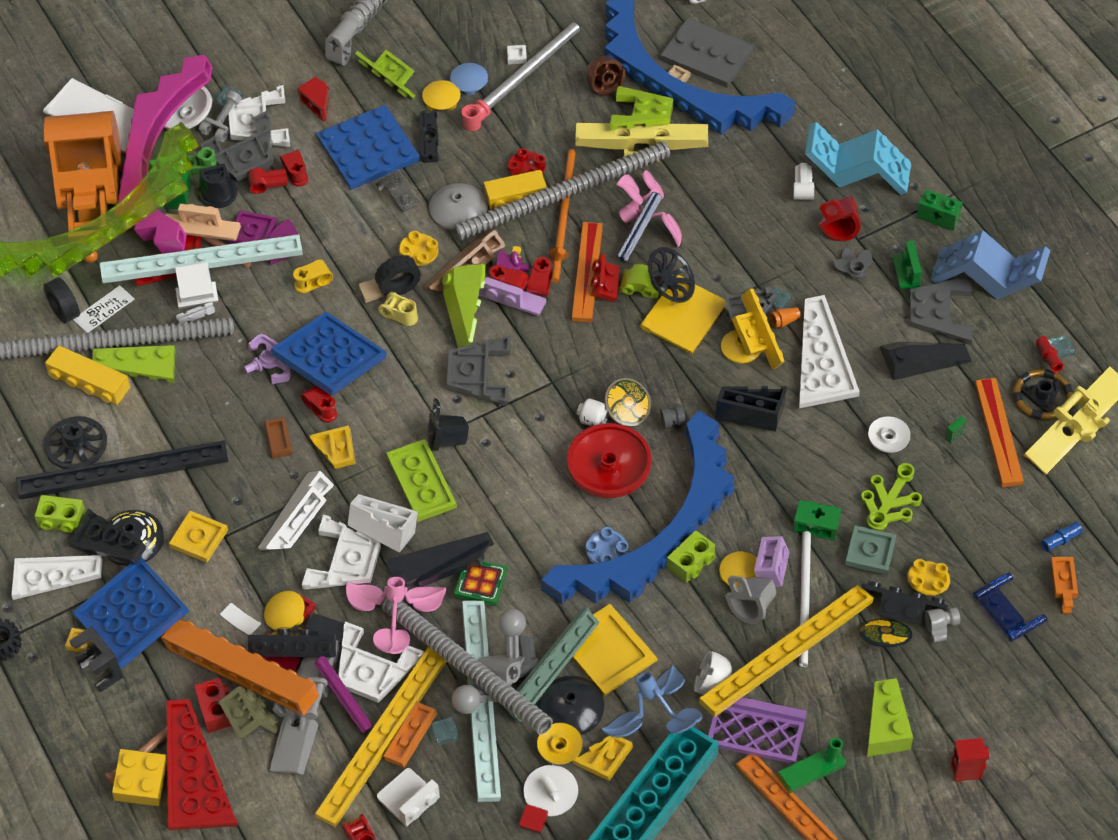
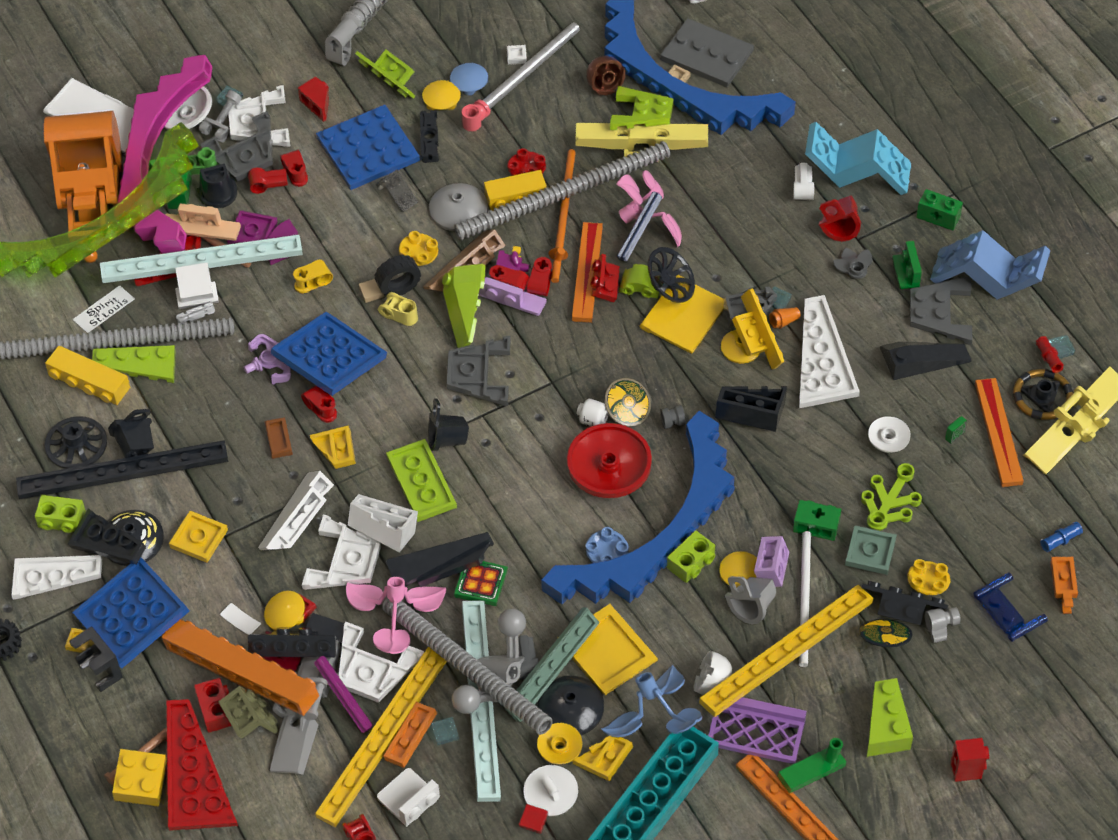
(61, 300): black tyre -> none
(133, 433): none -> black container

